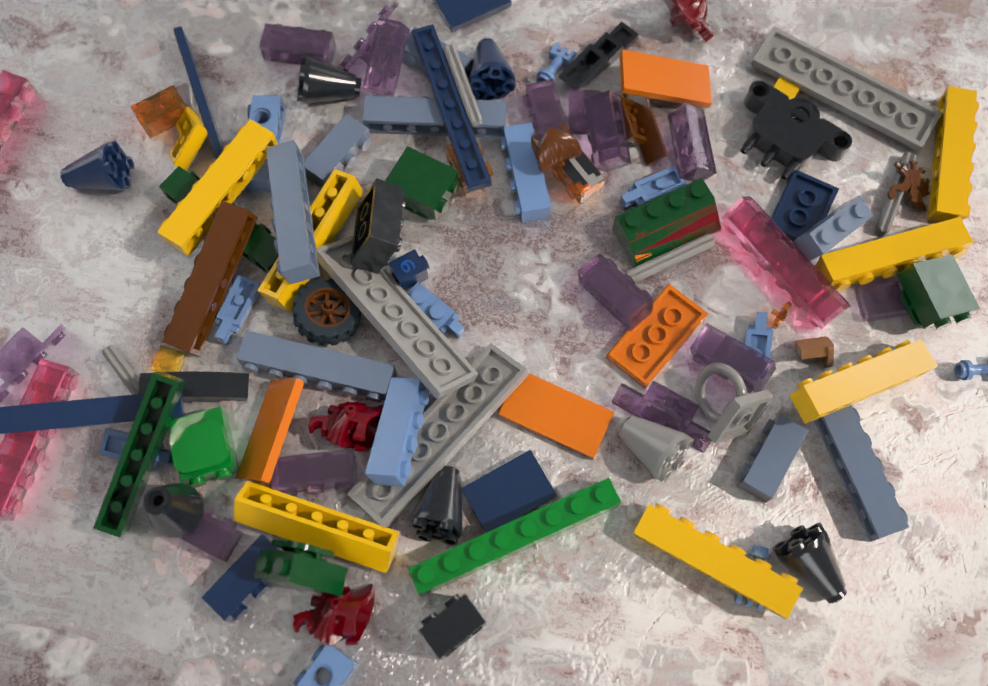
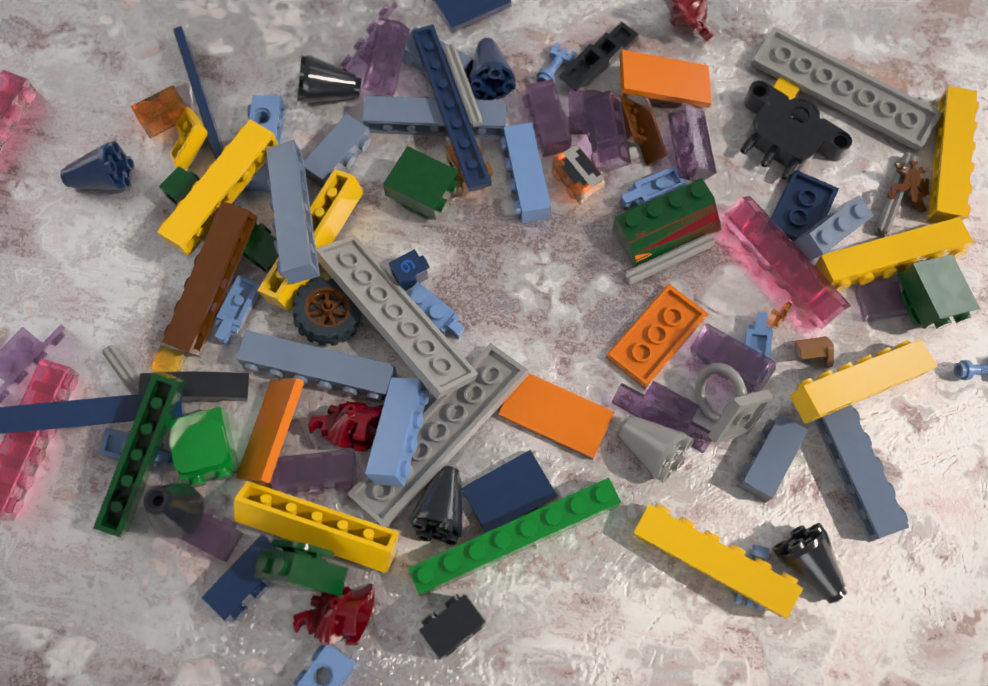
(289, 43): clear purple brick -> none
(378, 226): black brick -> none
(555, 147): reddish brown hair -> none
(615, 291): clear purple brick -> none

